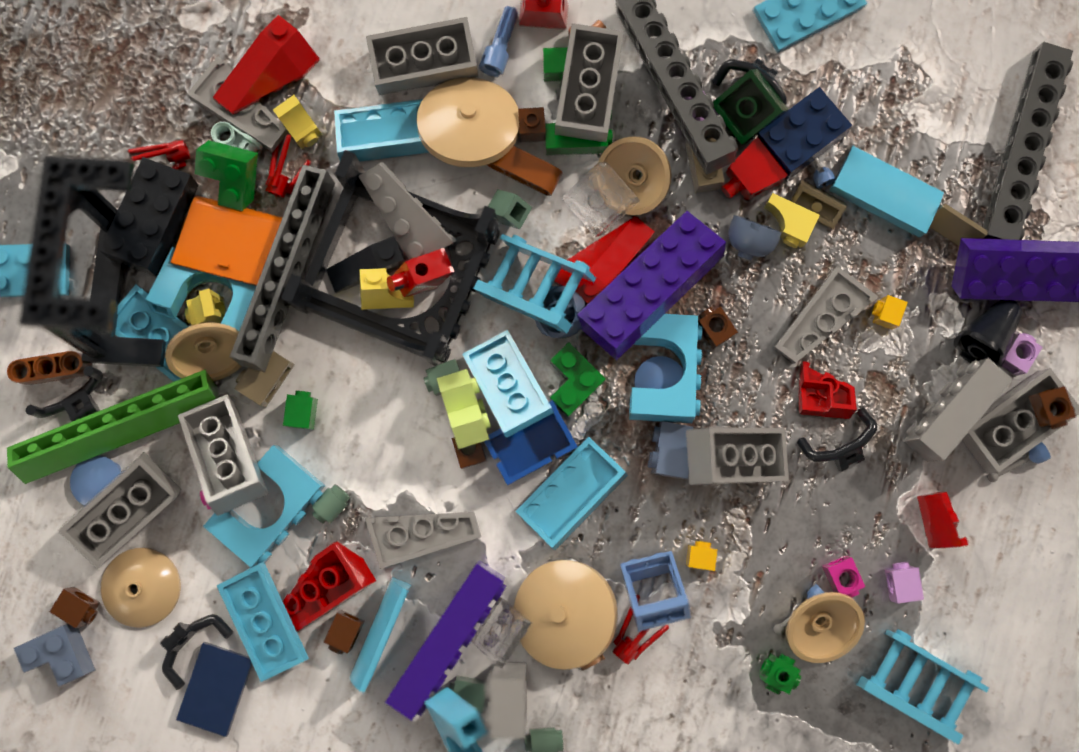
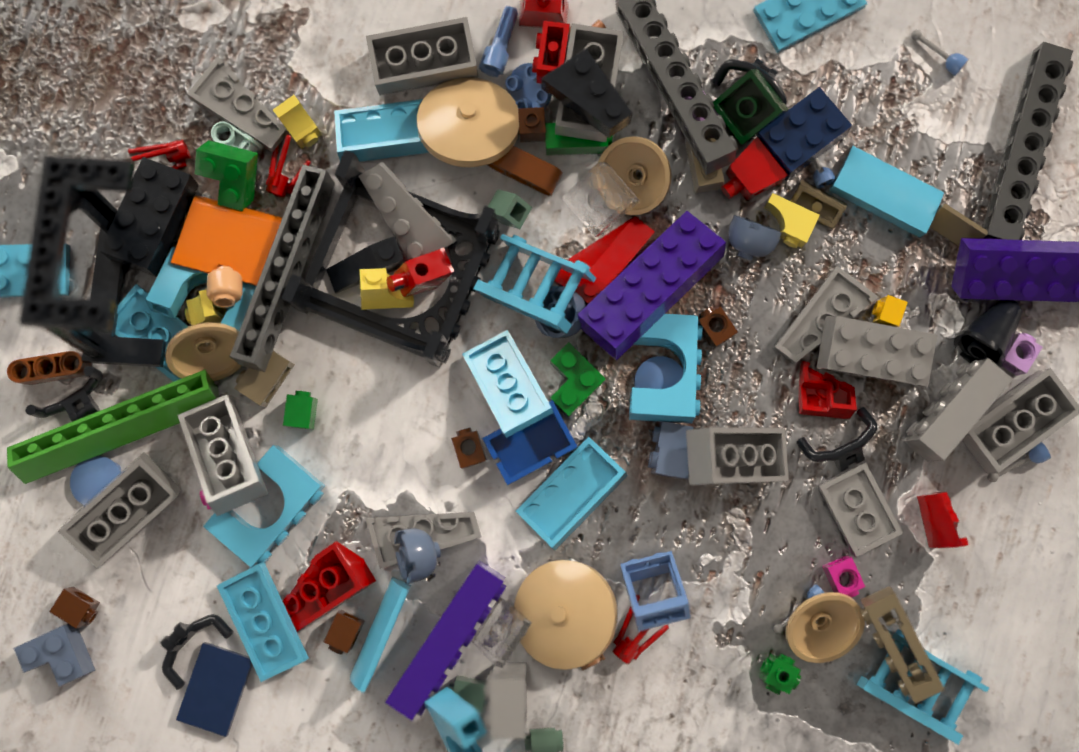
(156, 583): tan dish -> none
(224, 286): none -> light nougat head
(270, 62): red wedge -> none
(330, 504): sand green brick -> none
(416, 554): none -> sand blue cylinder
(439, 371): sand green brick -> none
(464, 411): yellowish green brick -> none
(524, 88): none -> medium blue dish
(552, 48): none -> red brick
(588, 92): none -> black wedge
(701, 556): yellow plate -> none
(860, 509): none -> light grey plate
(877, 351): none -> light grey brick
(904, 583): lavender brick -> none
(920, 684): none -> dark tan brick
(954, 62): none -> hinge
(1041, 406): reddish brown brick -> none

